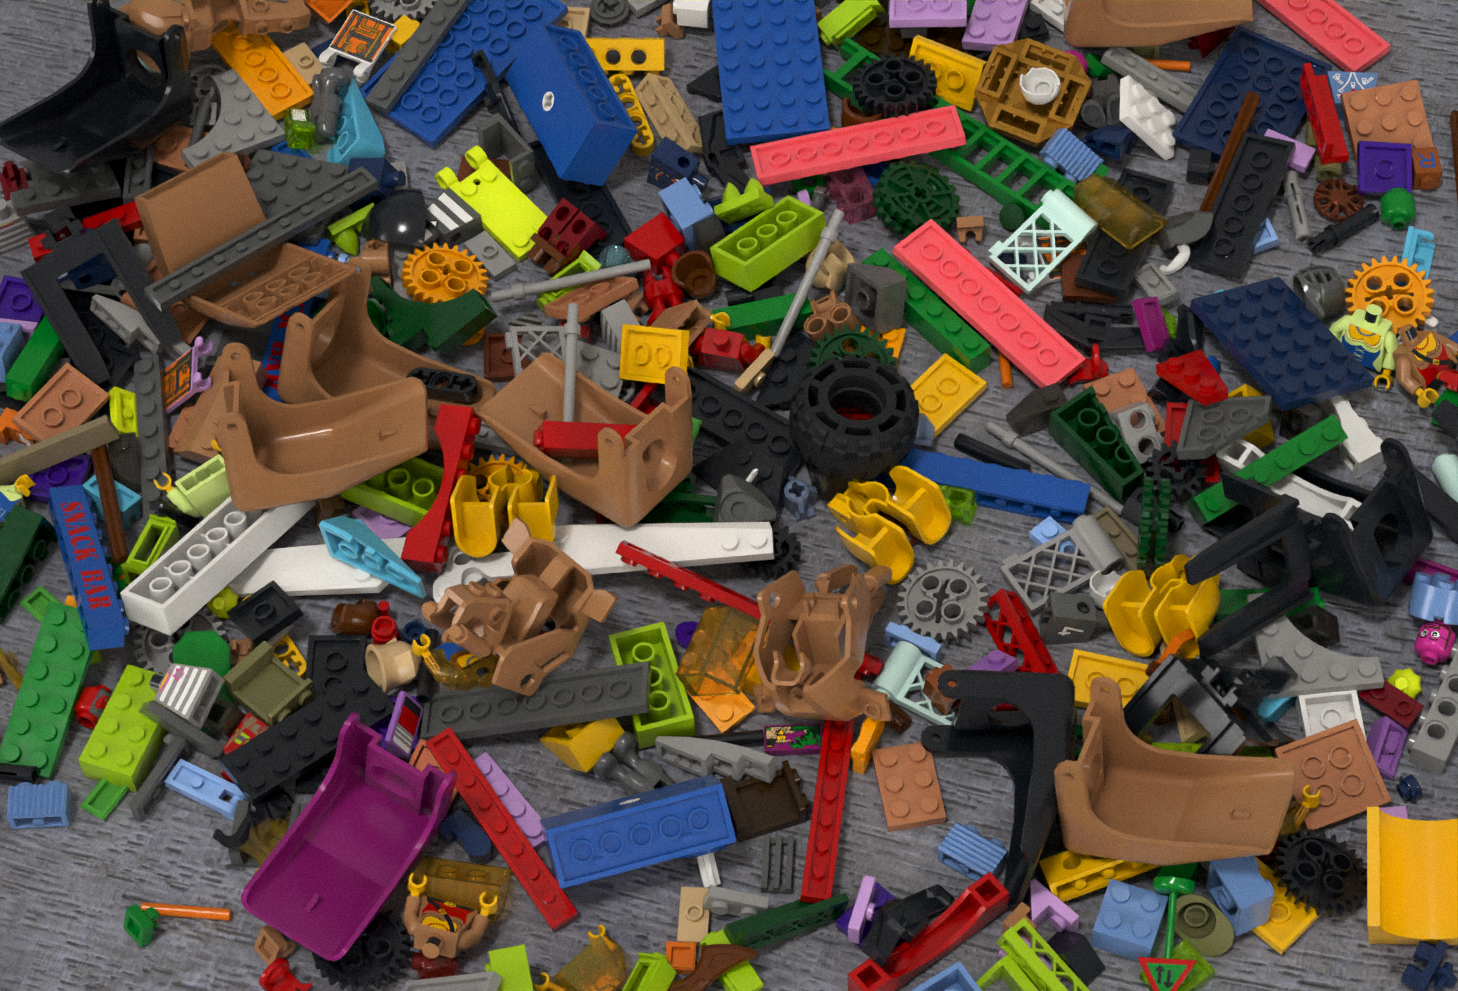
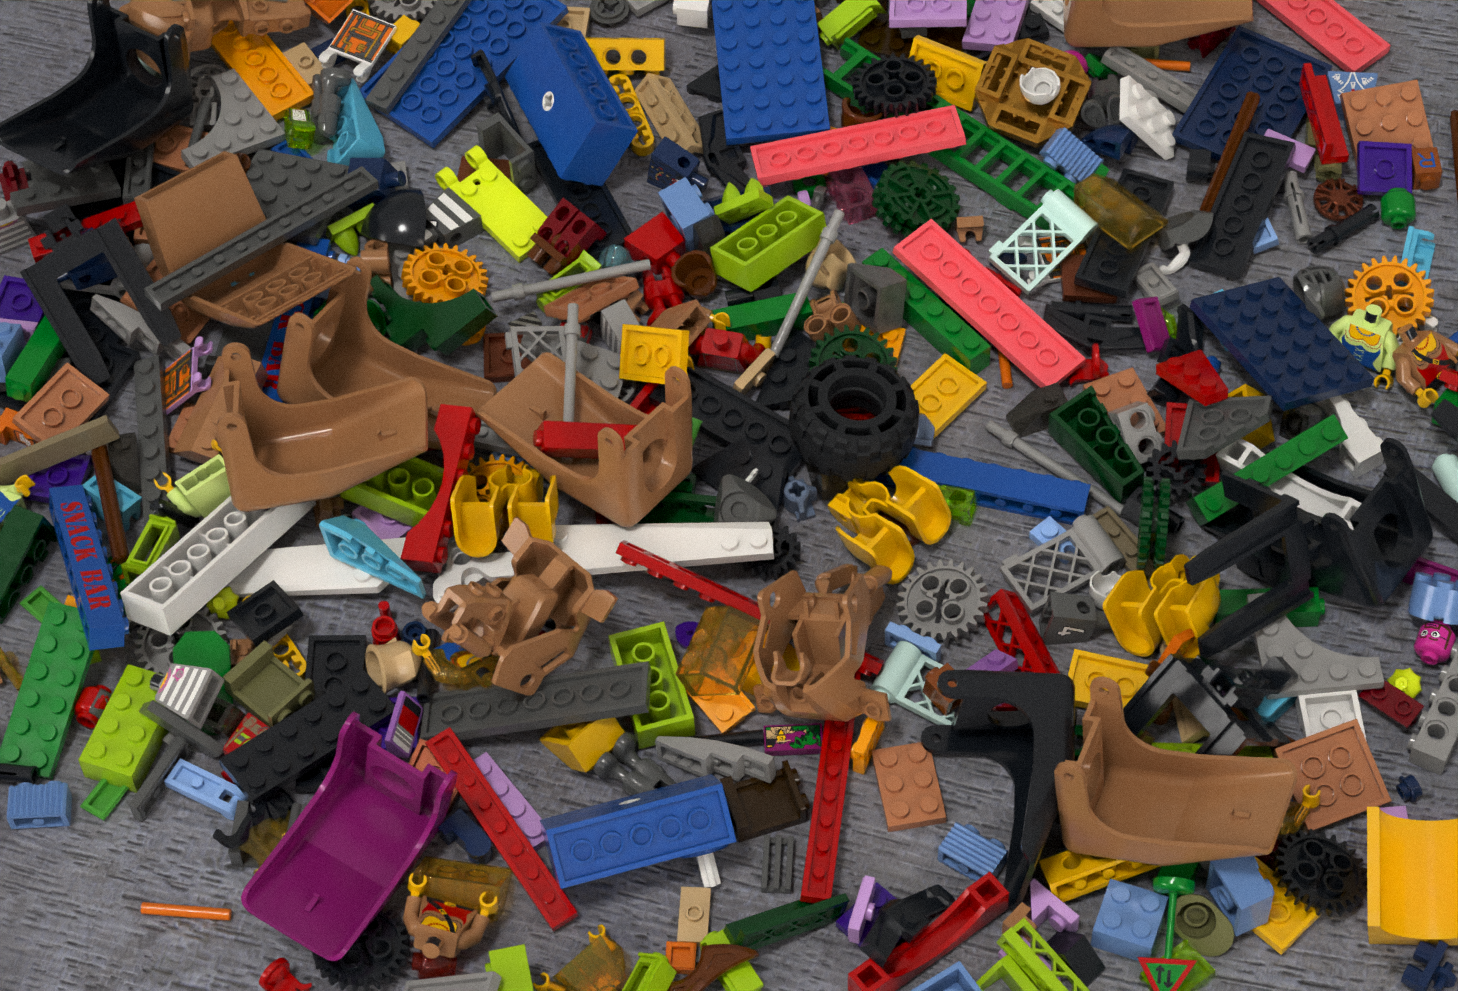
(123, 410): neon yellow plate -> none
(140, 924): green tile -> none
(272, 945): medium nougat tile -> none
(354, 618): reddish brown hair -> none
(460, 387): black beam -> none
(489, 252): light grey plate -> none
(668, 23): medium nougat tile -> none
(738, 903): light grey plate -> none
(898, 712): reddish brown piece -> none
(987, 453): black axle -> none
(1012, 216): dark green piece -> none
(1317, 625): clear smoke slope -> none
(1386, 745): medium lavender slope -> none

